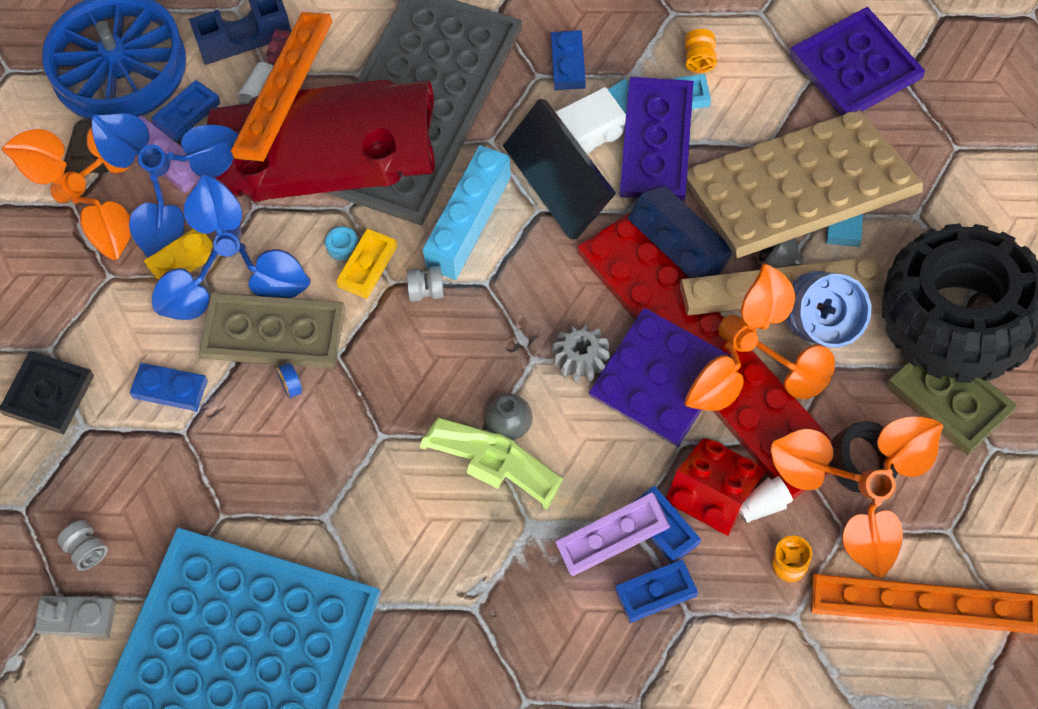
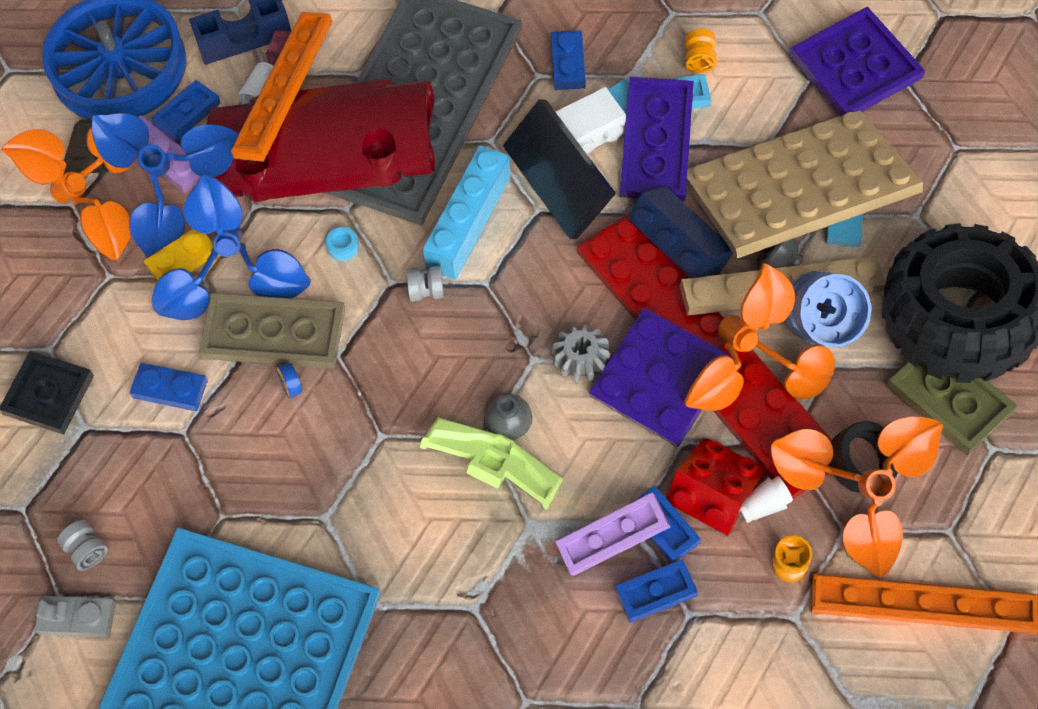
(366, 263): yellow plate -> none

